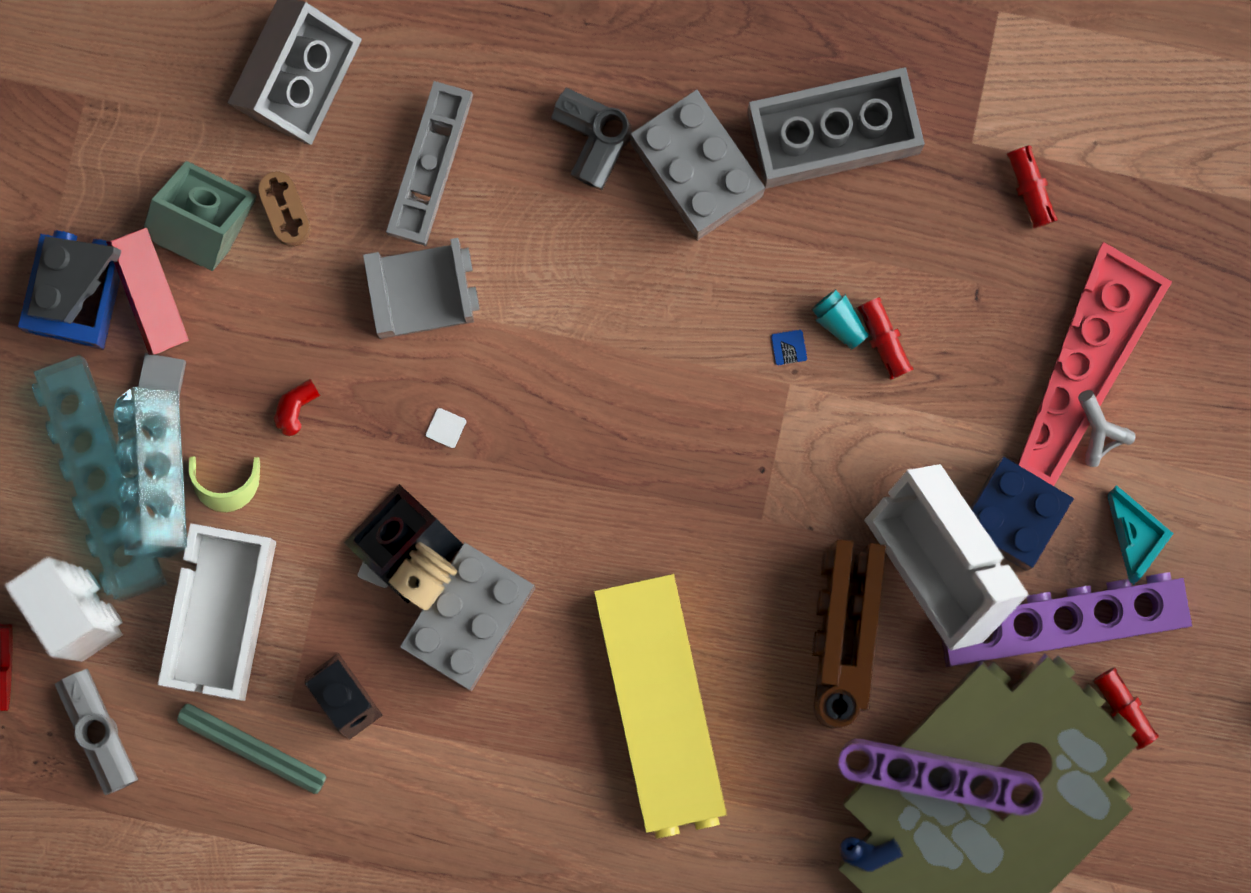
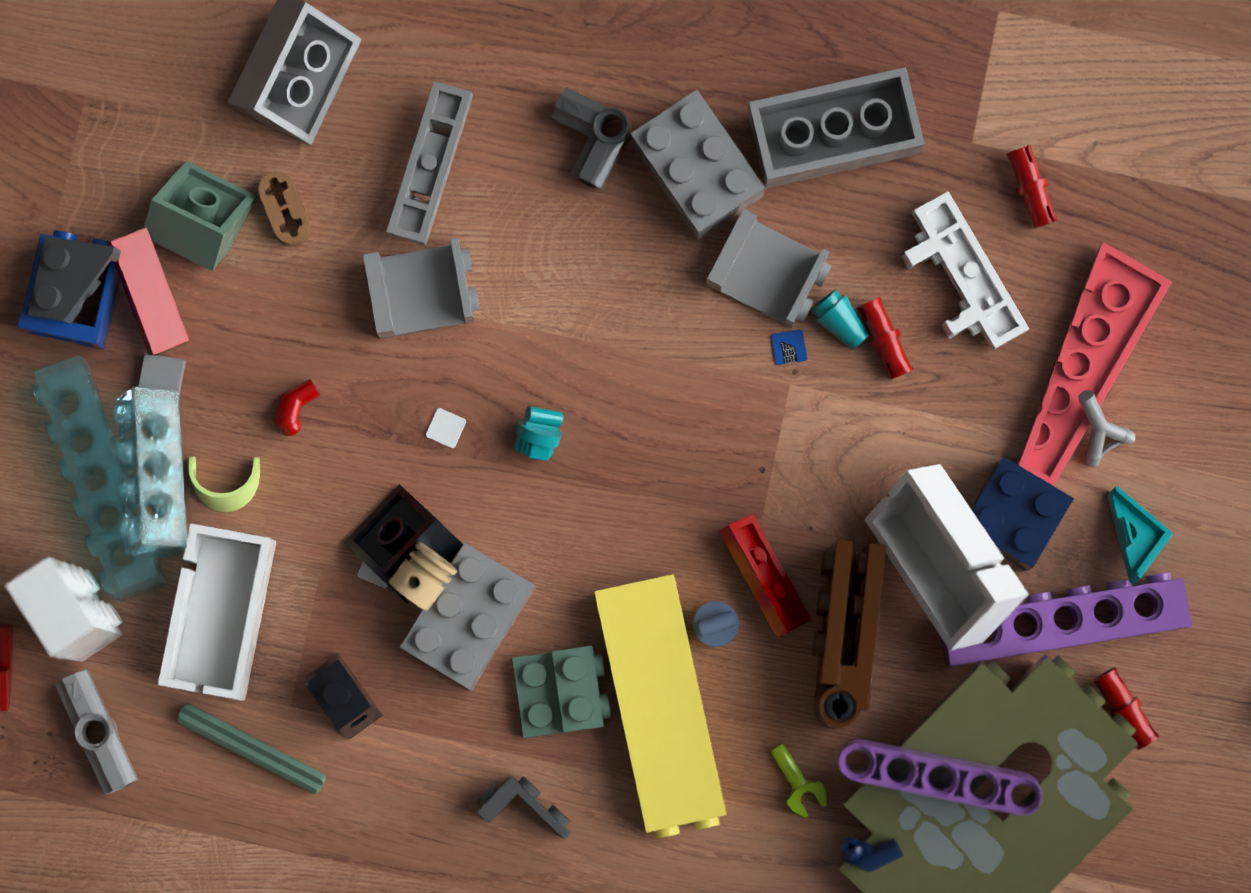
(497, 798): none -> dark grey bracket
(538, 433): none -> teal piece
(560, 691): none -> sand green plate
(715, 624): none -> sand blue piece
(764, 575): none -> red plate
(768, 271): none -> light grey panel
(797, 781): none -> lime bar
(985, 300): none -> white hinge

